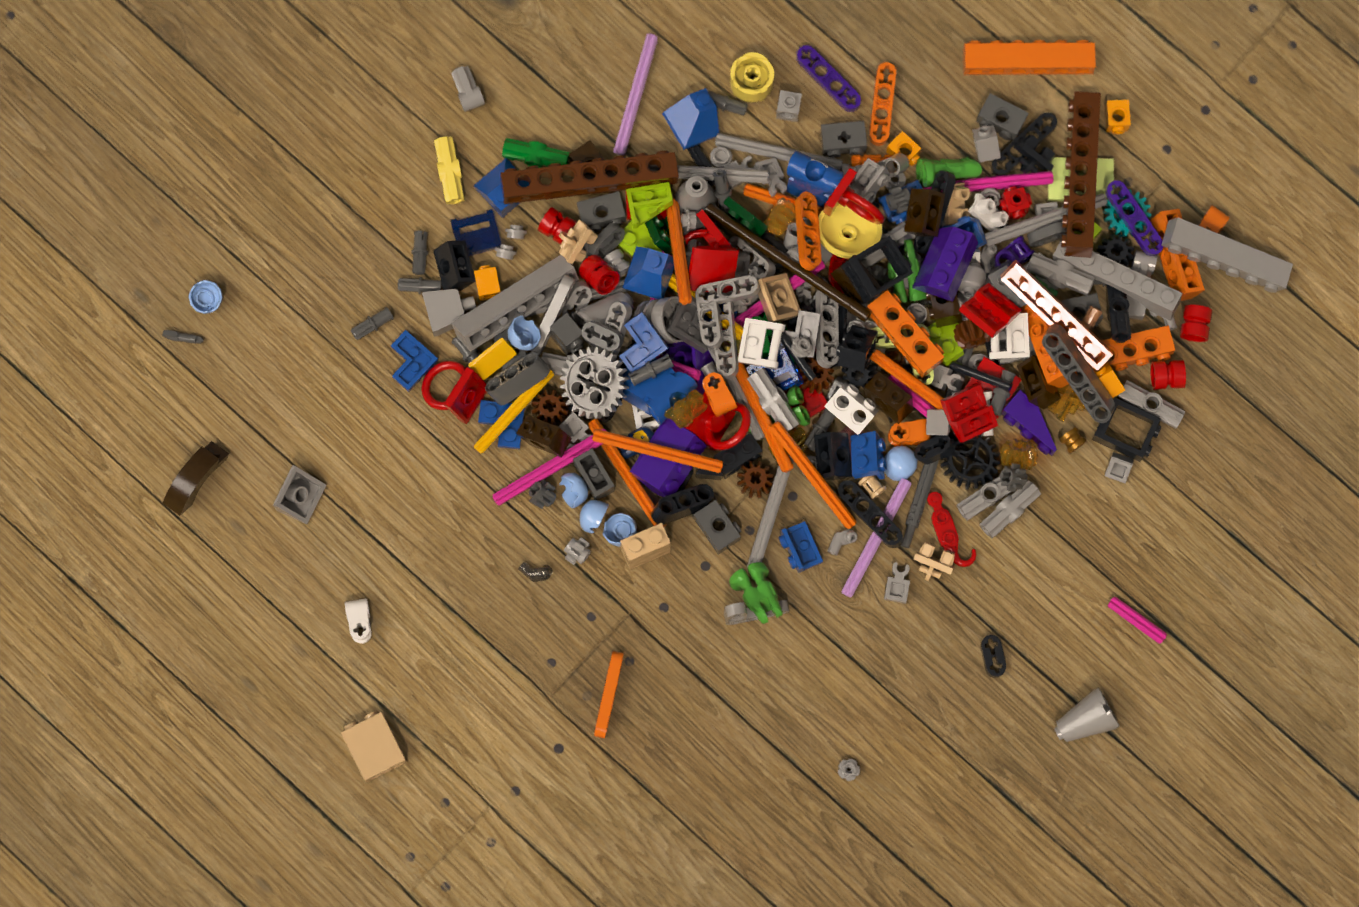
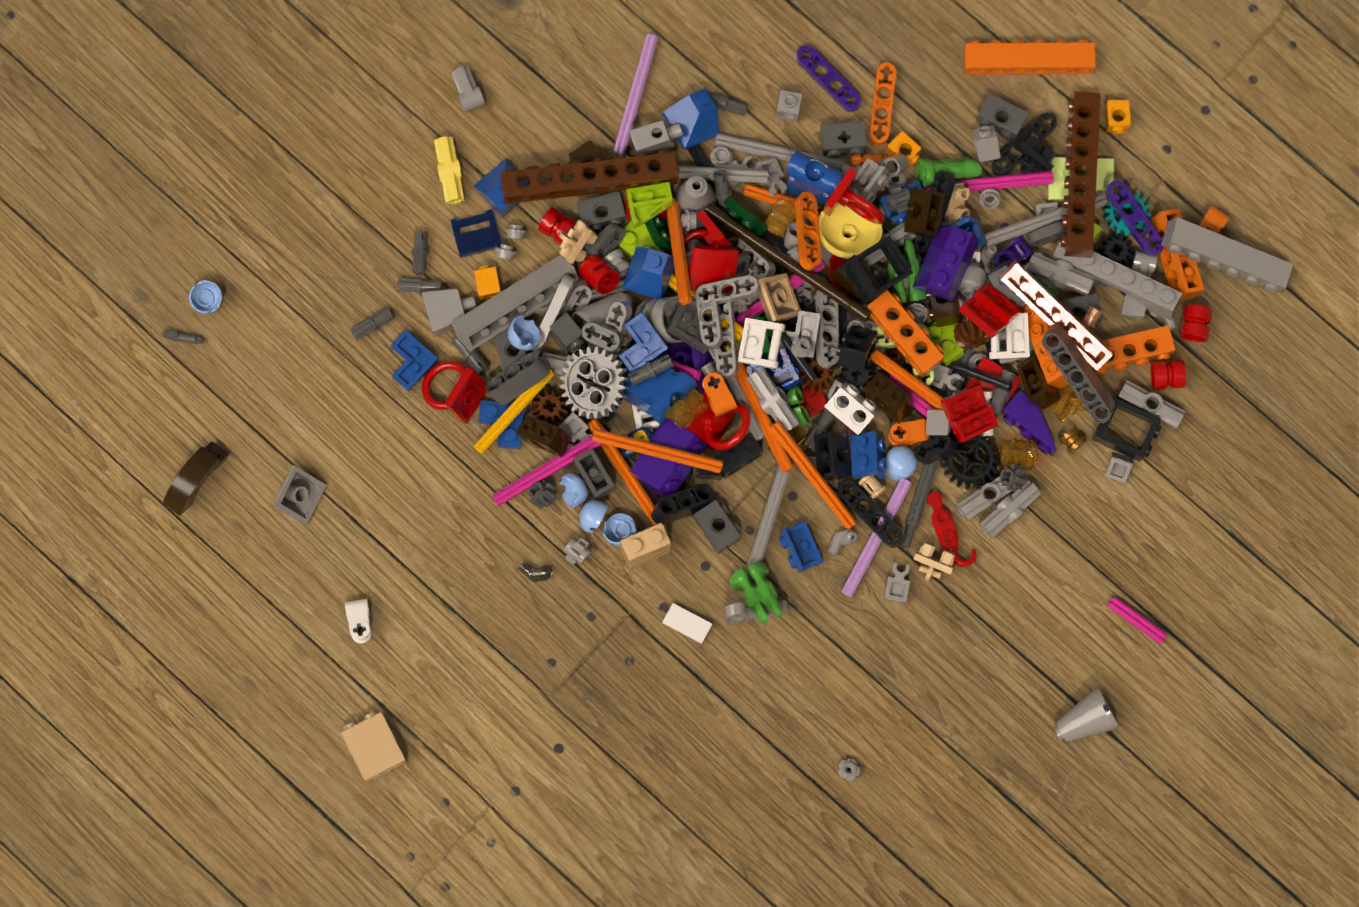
(454, 265): black brick -> none
(493, 358): yellow slope -> none
(533, 153): green piece -> none
(608, 694): orange beam -> none
(655, 137): none -> light grey torso
(687, 623): none -> white tile
(749, 89): light yellow brick -> none
(763, 480): reddish brown gear -> none
(987, 213): white hips -> none
(998, 655): black beam -> none
(1014, 209): red brick -> none
(1109, 380): light orange brick -> none
(1118, 314): black piece -> none

